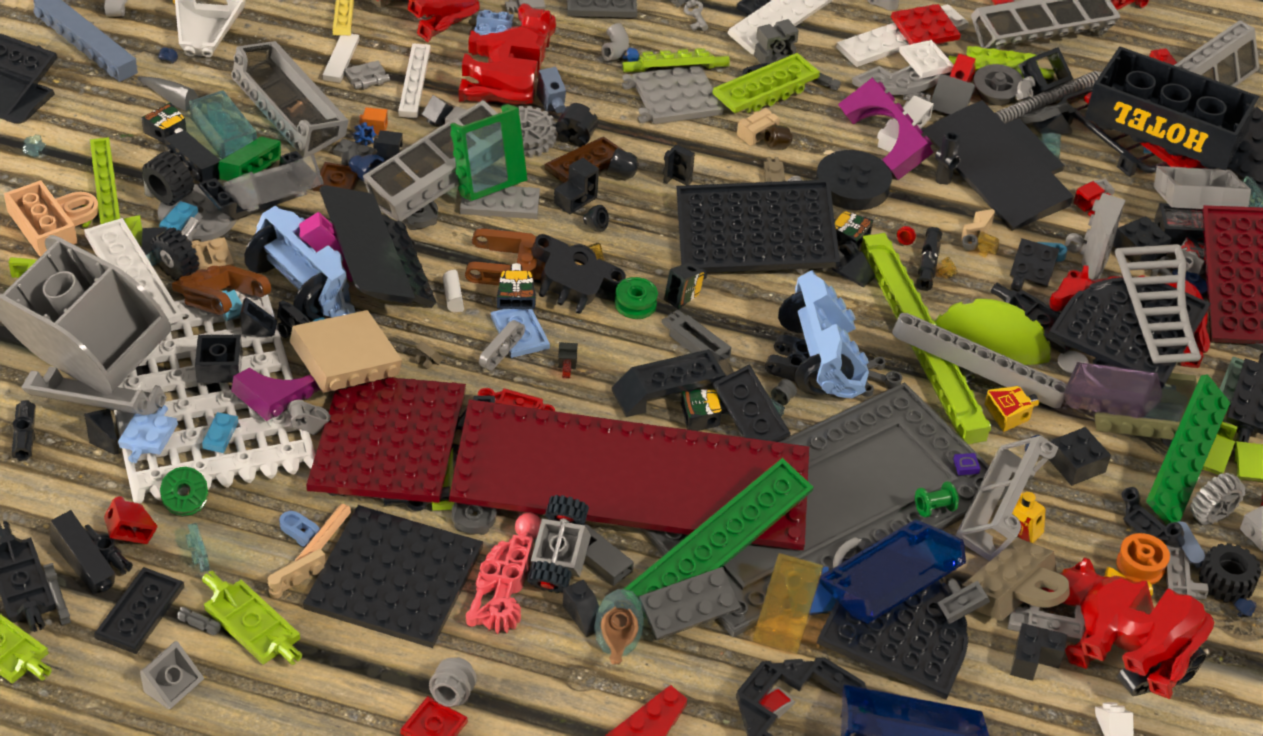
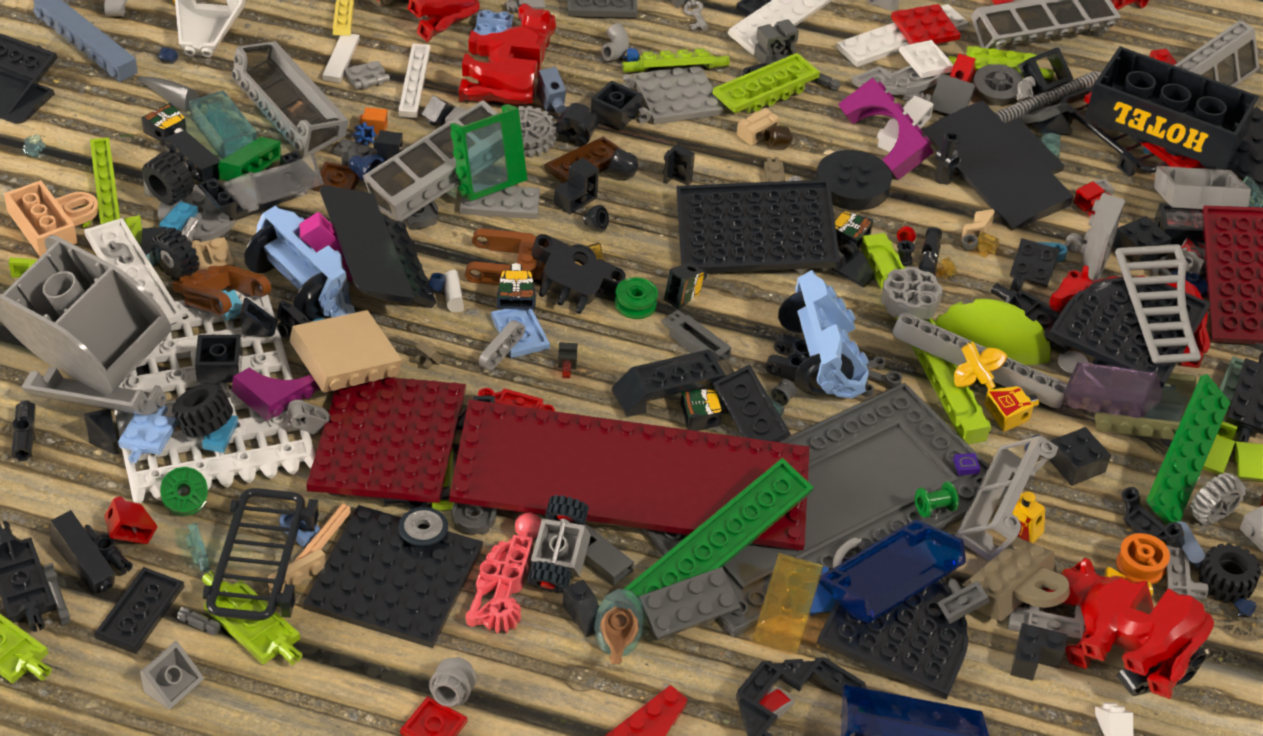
(121, 250): none -> light grey arm
(202, 410): none -> black tyre
(277, 599): none -> black bar
(423, 515): none -> wheel
(436, 281): none -> dark blue piece
(616, 104): none -> black brick
(905, 251): none -> black bush
(911, 293): none -> light grey connector
(978, 366): none -> yellow plant

